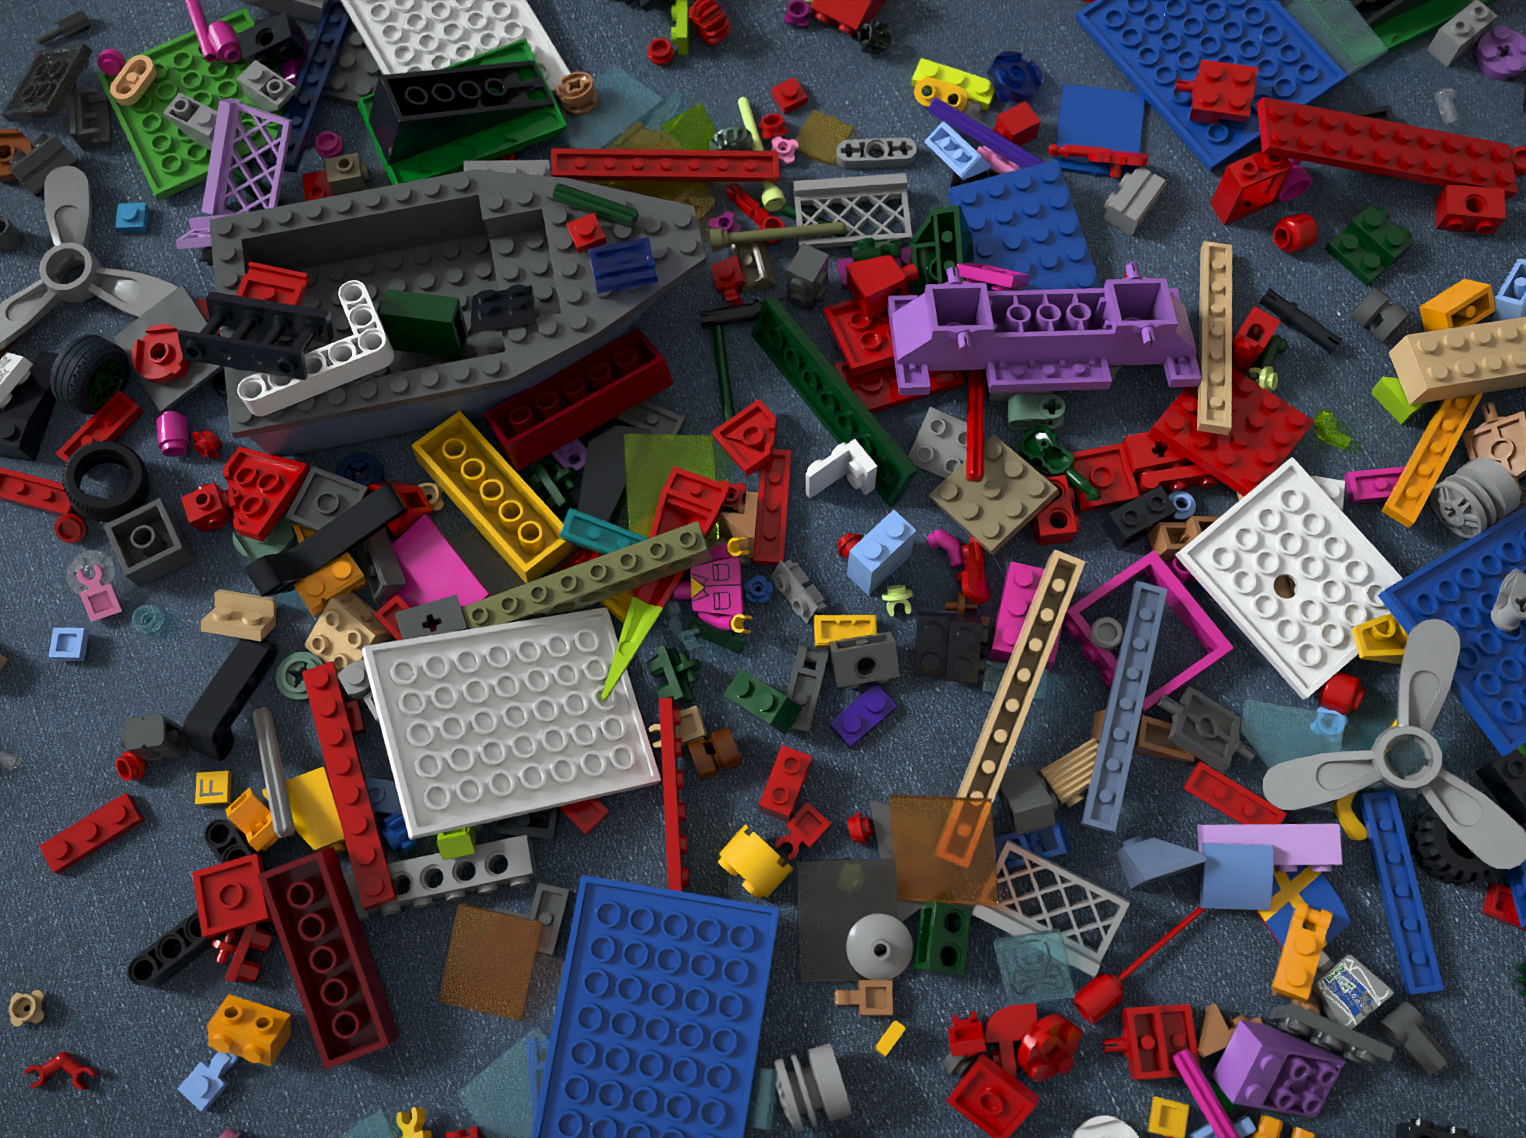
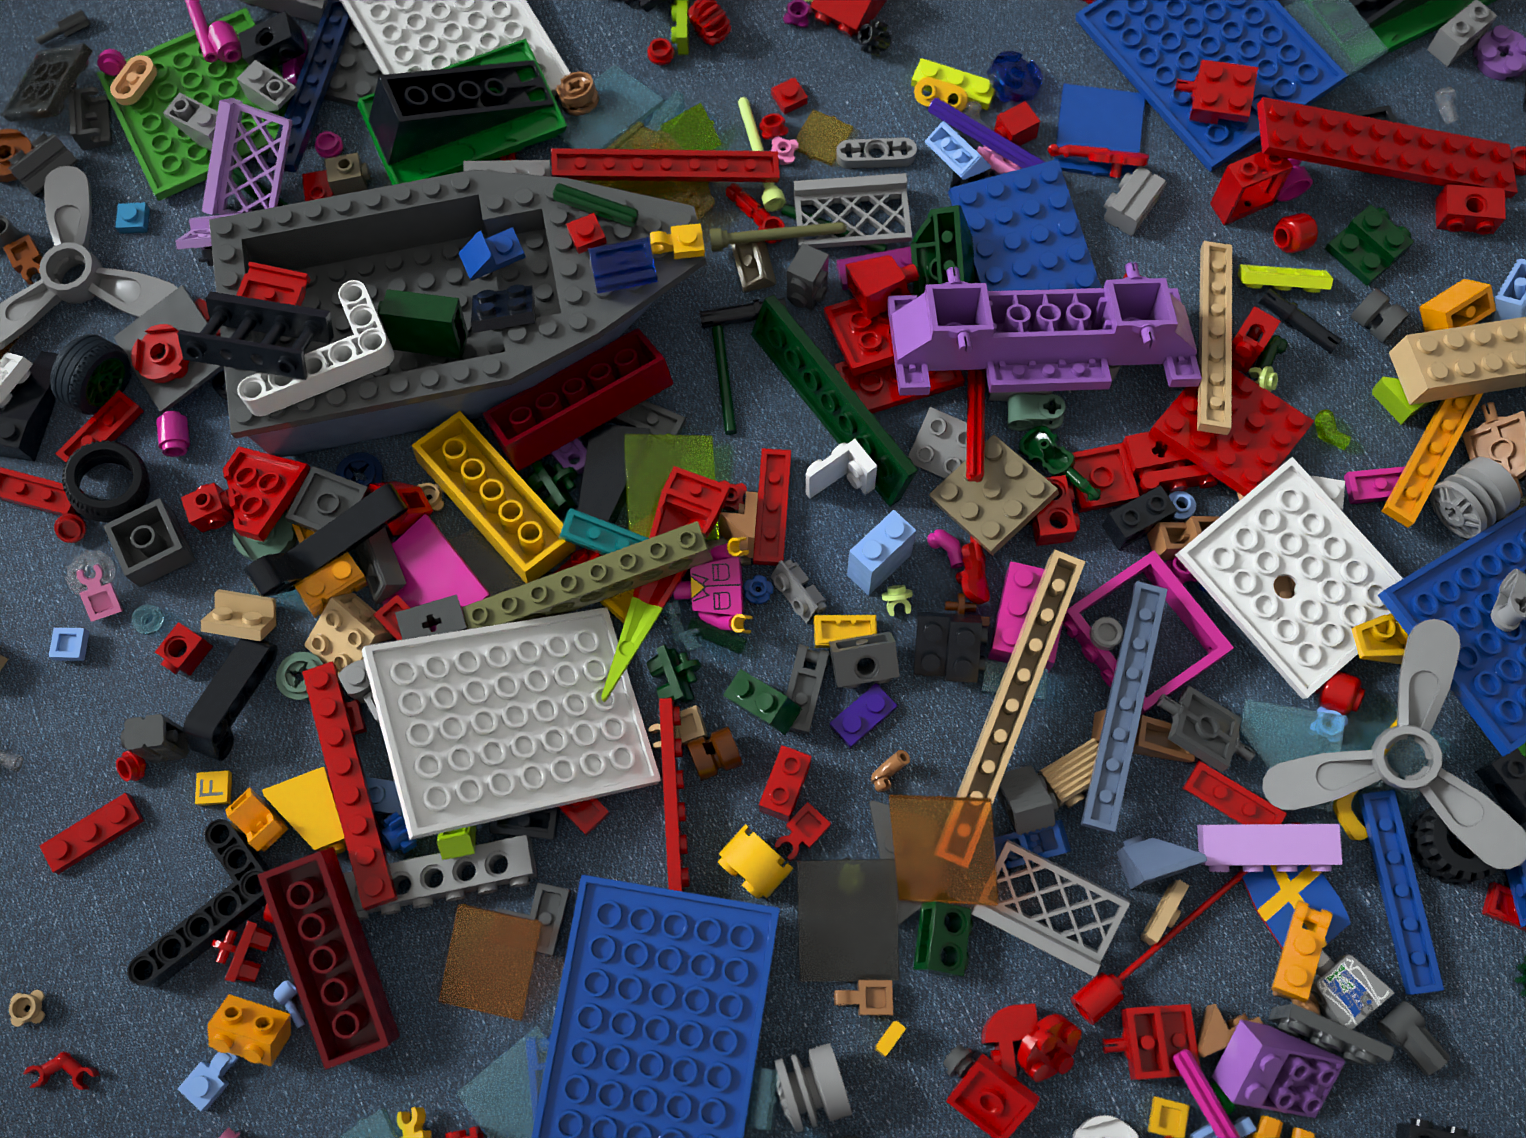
(24, 257): none -> dark orange plate
(177, 639): none -> red brick
(207, 444): red plate -> none
(230, 896): red plate -> none
(273, 773): light grey axle -> none
(283, 995): none -> light blue hand
(487, 255): none -> blue slope
(684, 241): none -> yellow plate
(726, 219): magenta plate -> none
(728, 278): red plate -> none
(732, 139): sand green gear -> none
(749, 437): red plate -> none
(847, 542): red plate -> none
(860, 828): red plate -> none
(868, 248): dark green plate -> none
(874, 930): light grey dish -> none
(892, 765): none -> medium nougat arm
(966, 1036): red plate -> none
(1000, 278): dark pink plate -> none
(1034, 967): clear light blue tile -> none
(1165, 913): none -> tan plate
(1237, 876): medium blue slope -> none
(1285, 278): none -> neon yellow plate

